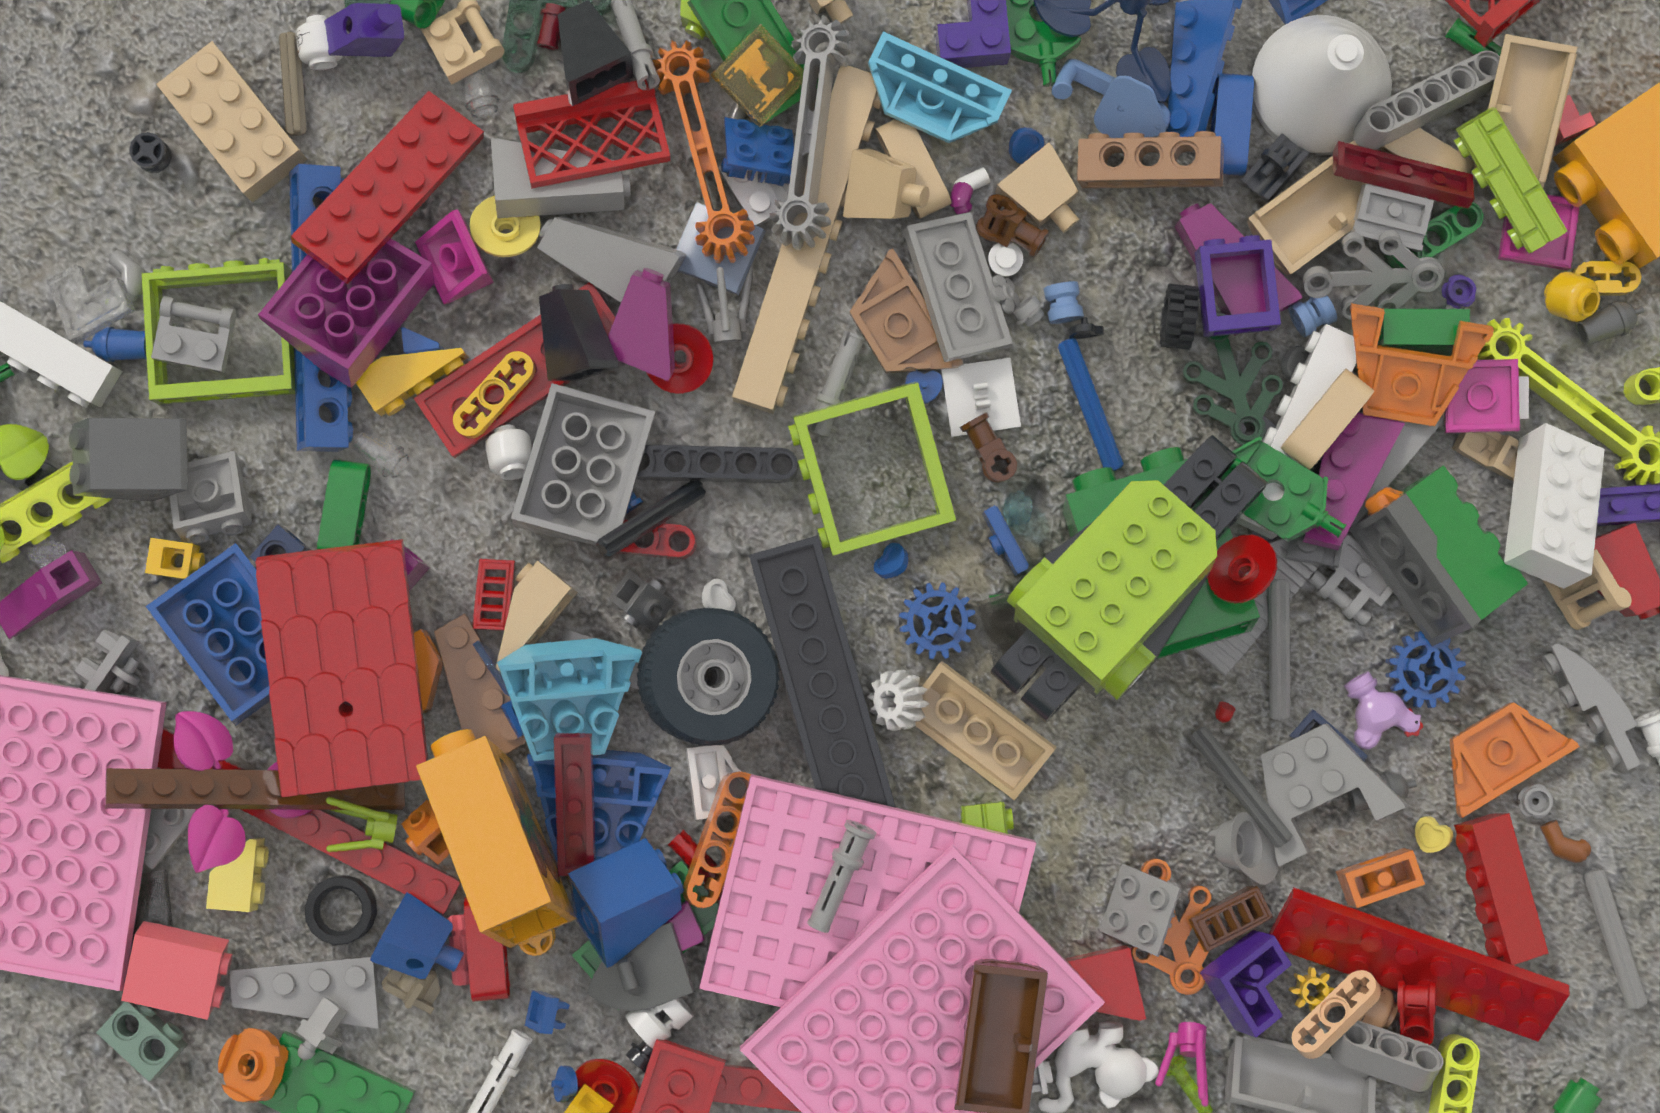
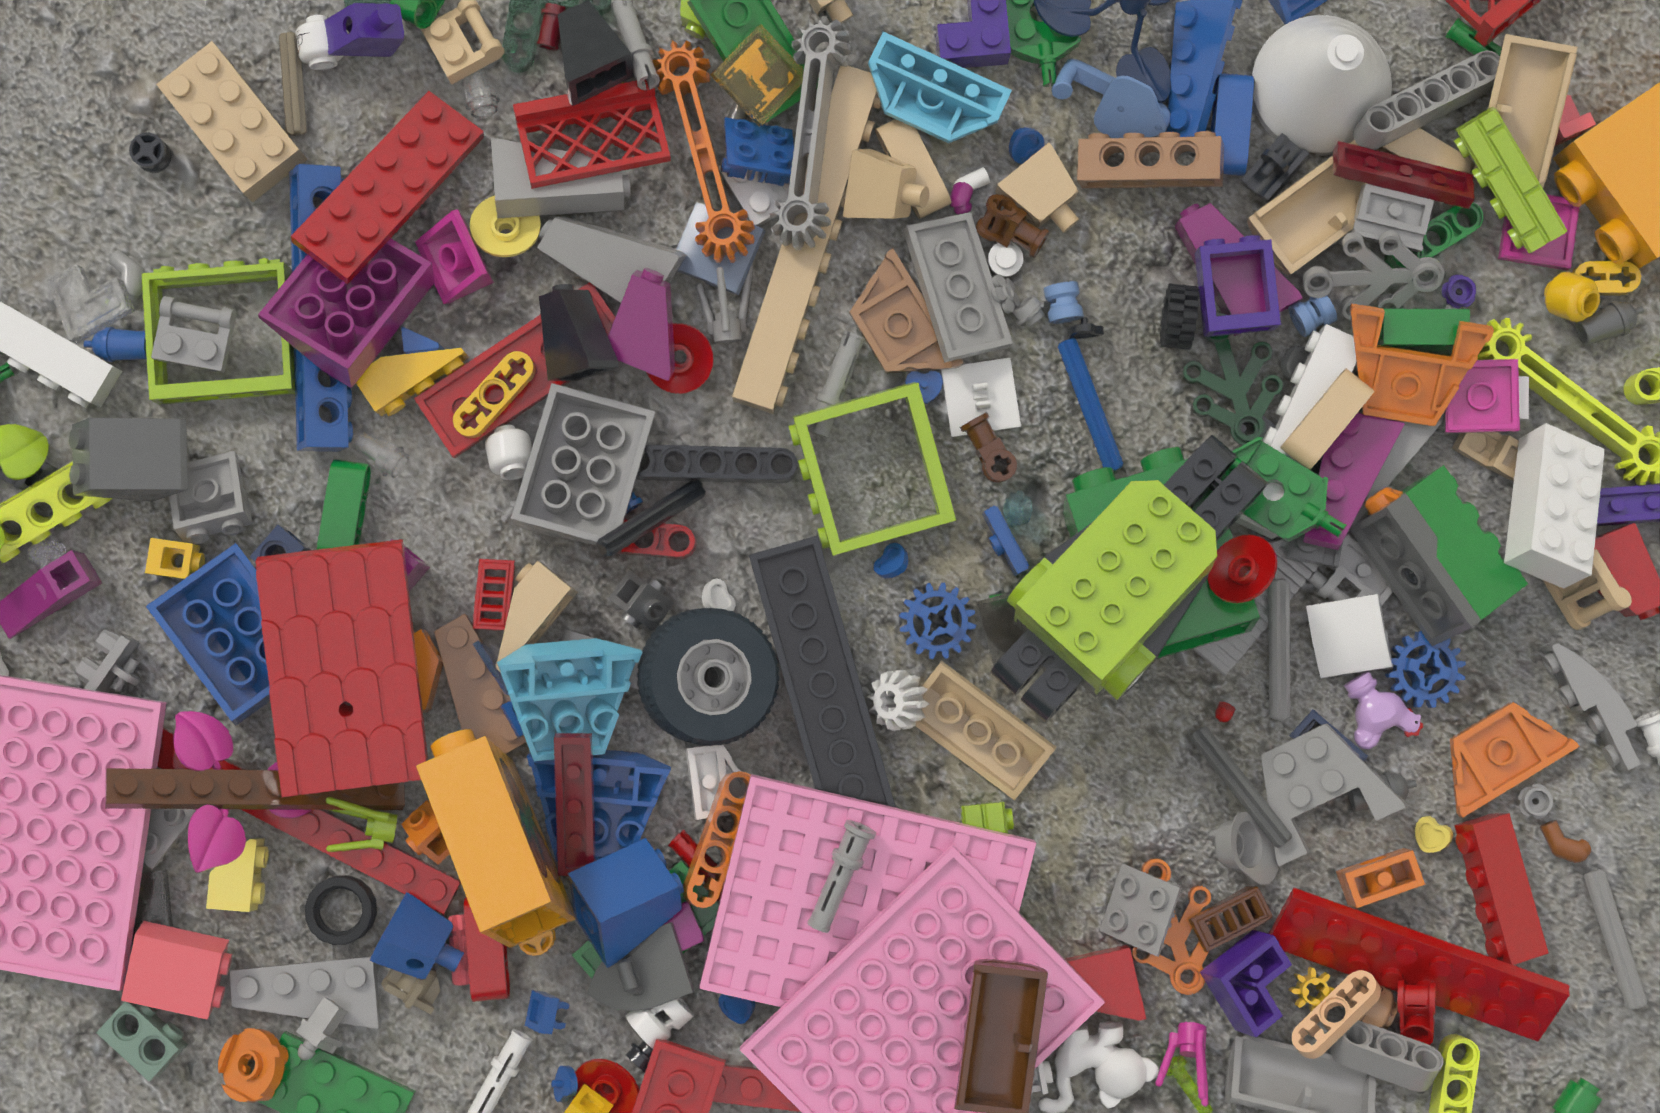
(736, 1008): none -> blue piece
(1349, 636): none -> white slope

